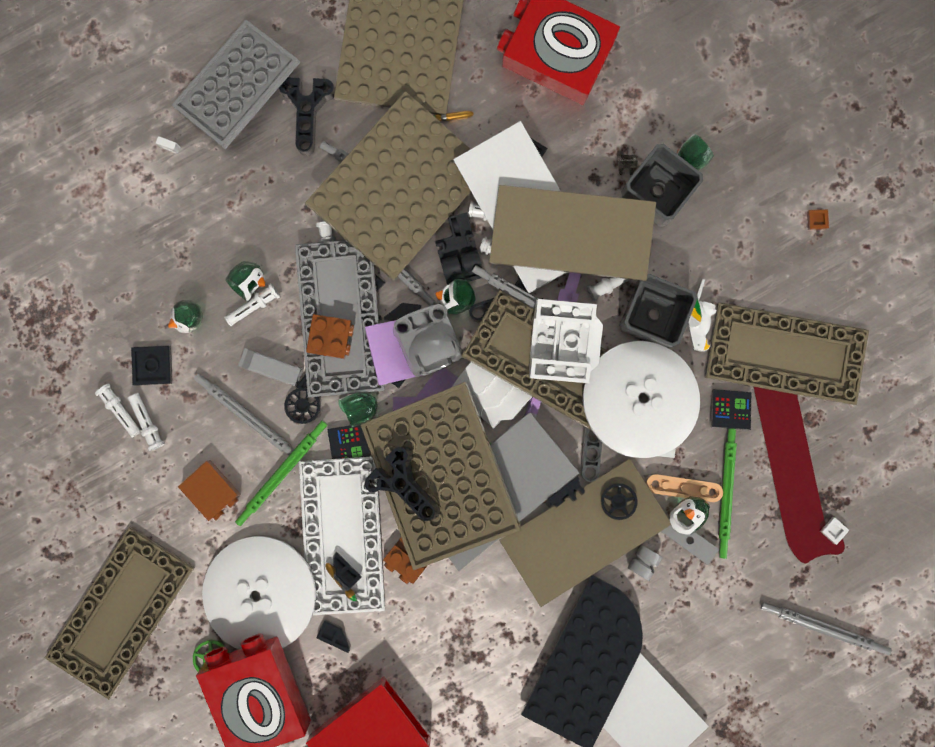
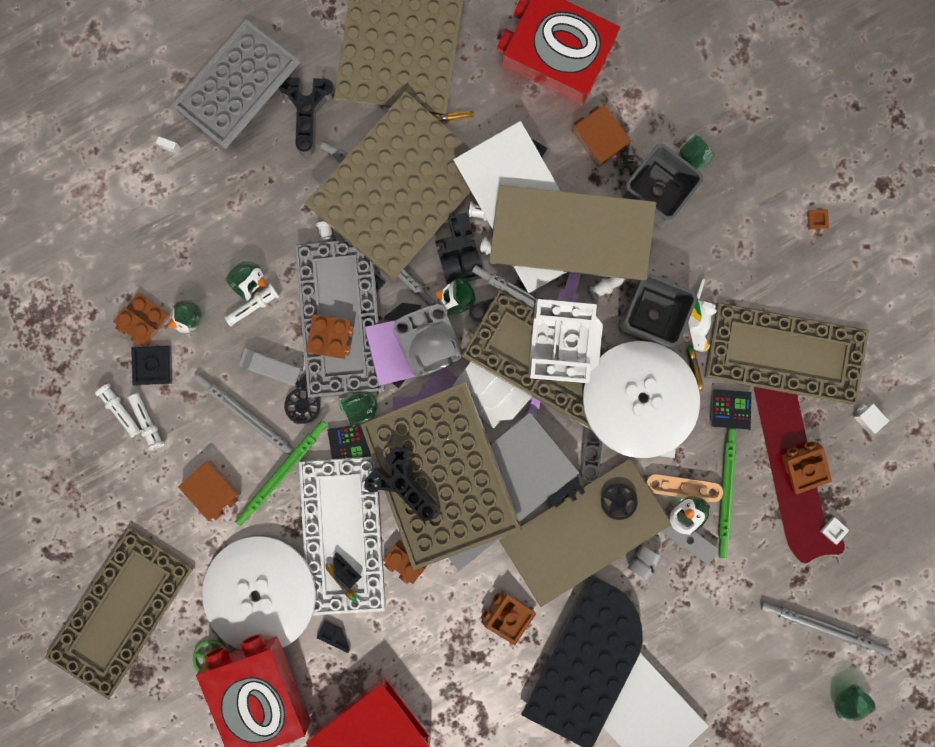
(141, 319): none -> dark orange plate
(507, 617): none -> dark orange plate
(601, 135): none -> dark orange brick
(694, 366): none -> pearl gold piece
(807, 467): none -> dark orange plate
(853, 704): none -> clear green piece
(870, 418): none -> white brick

